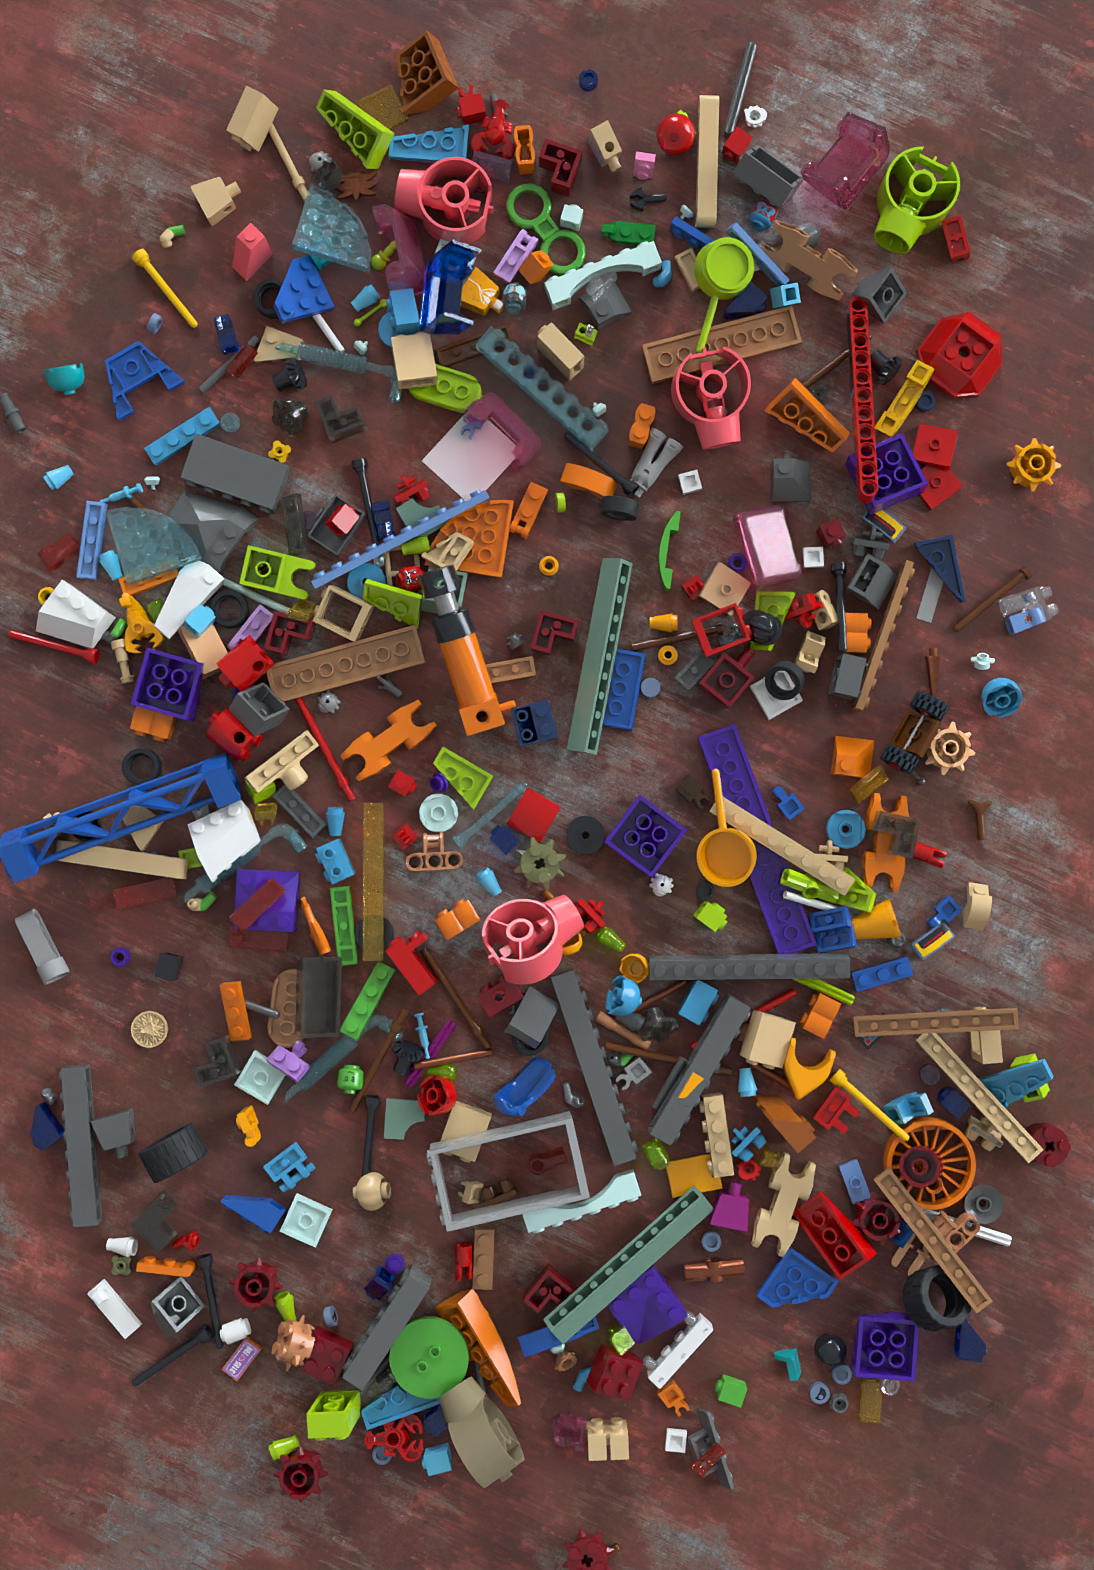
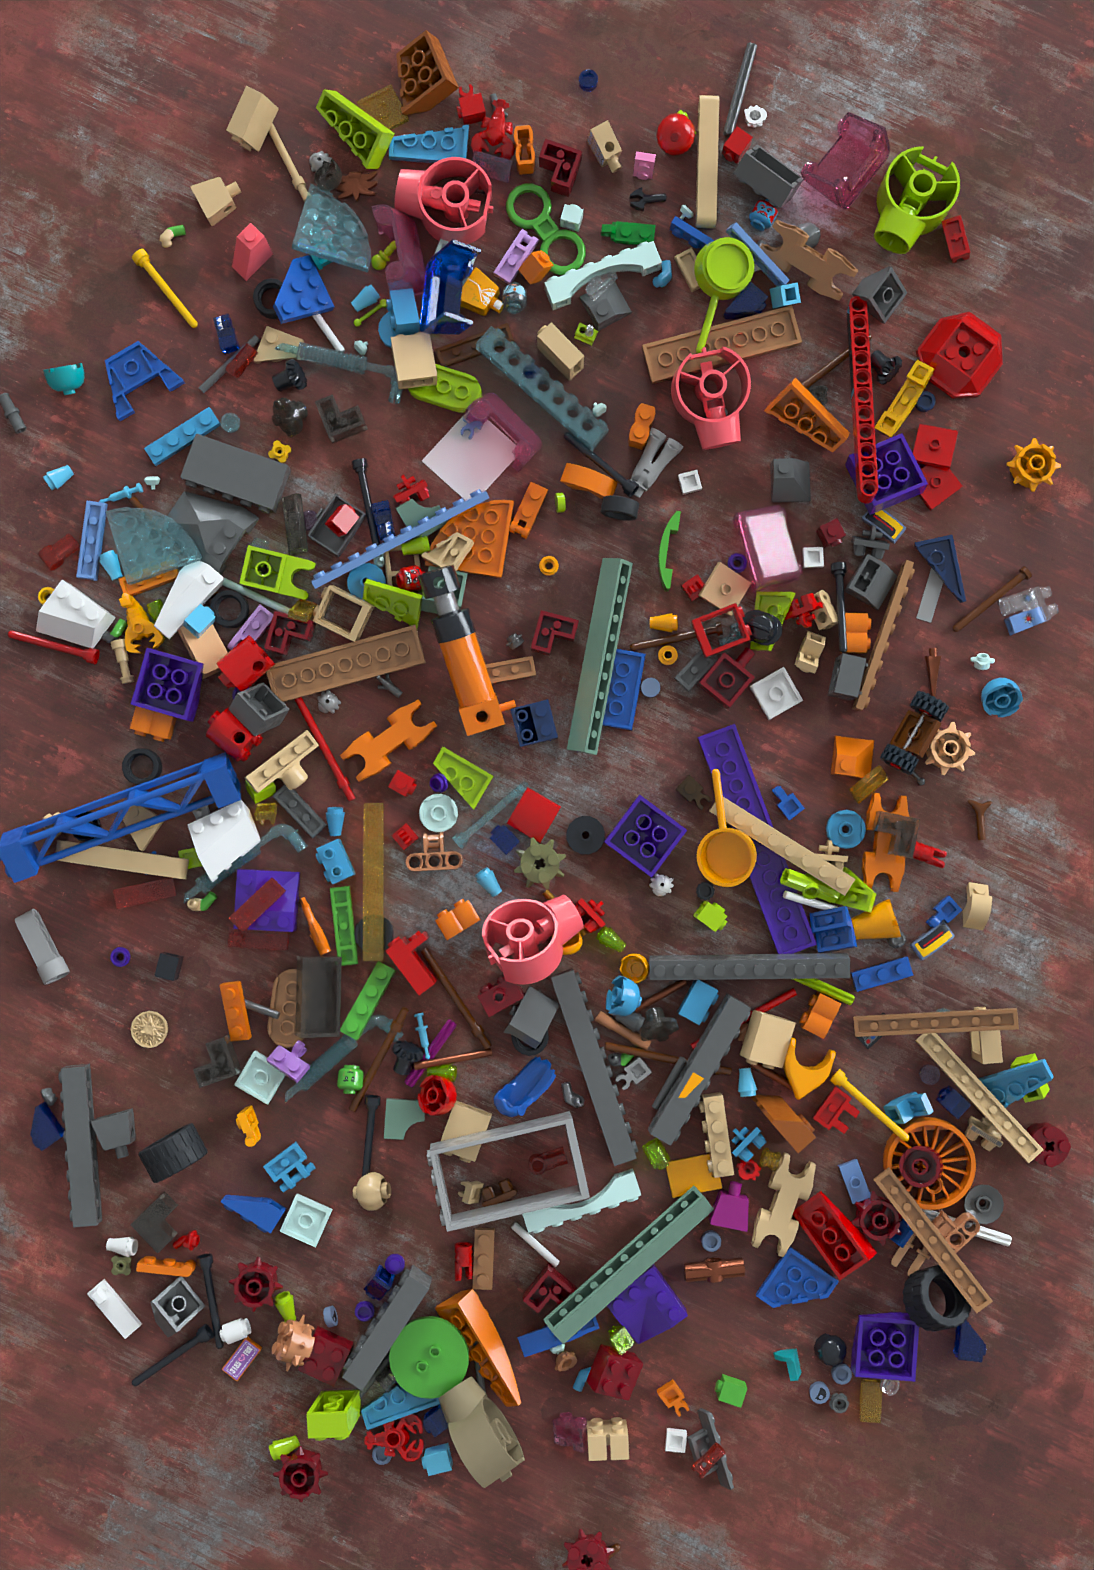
(154, 323): sand blue tile -> none
(364, 1311): none -> dark purple plate
(535, 1244): none -> white bar
(679, 1351): white piece -> none
(794, 670): black tyre -> none

